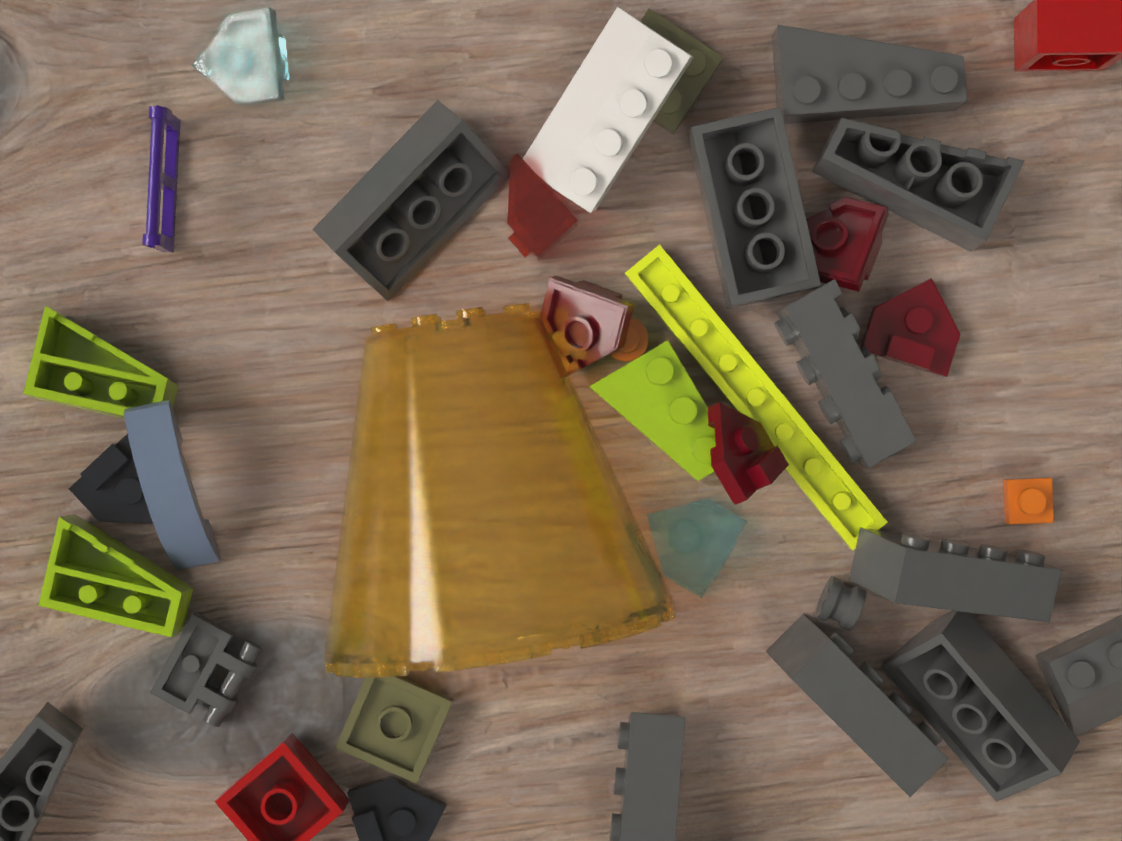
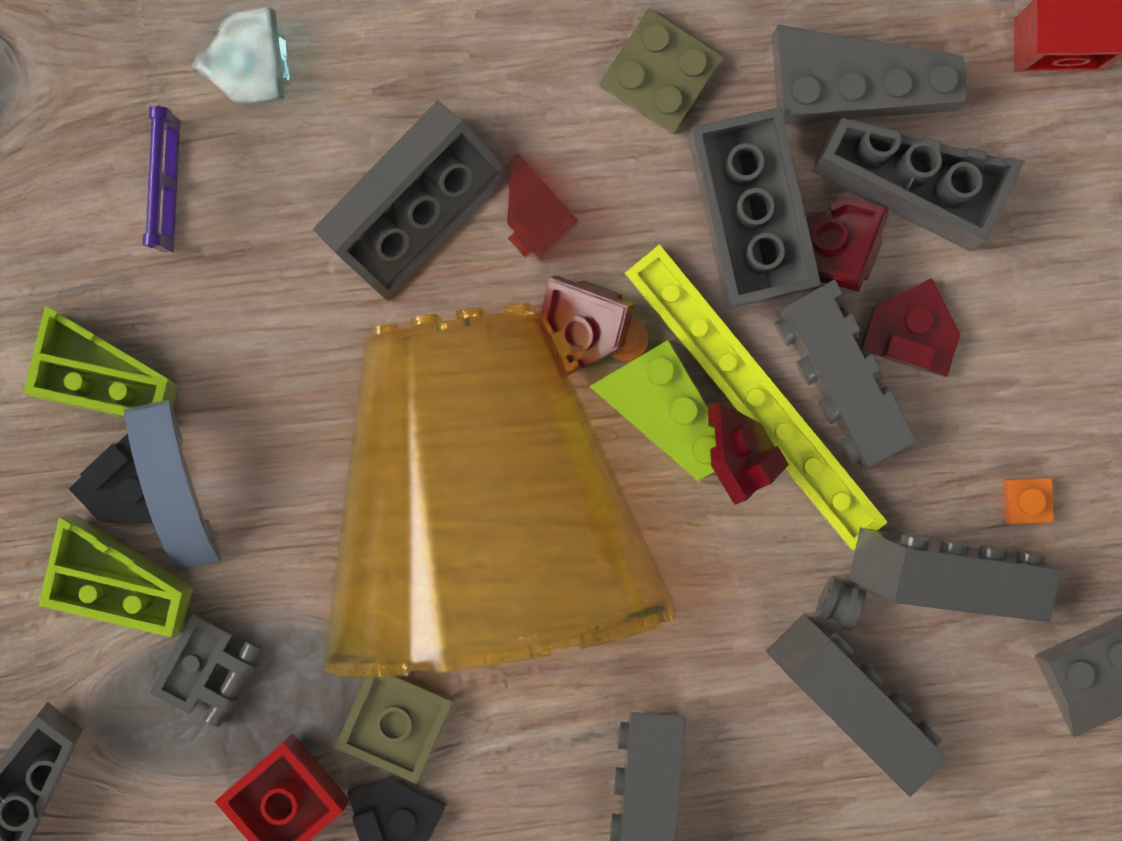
(606, 110): white slope -> none
(694, 542): clear light blue plate -> none
(982, 705): dark grey slope -> none

